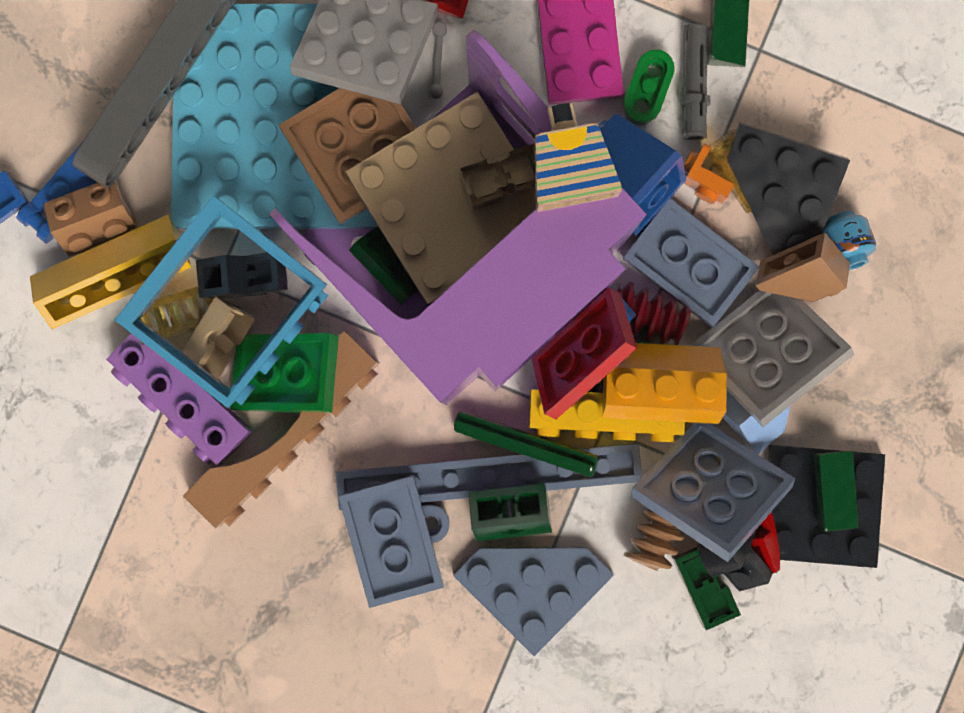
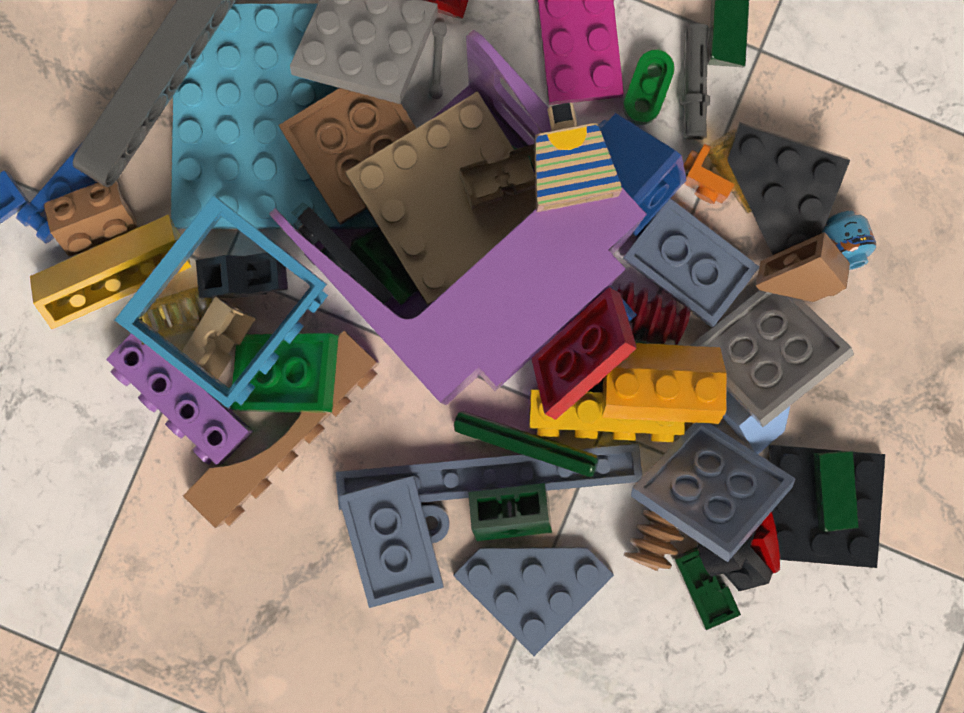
(315, 230): none -> black plate

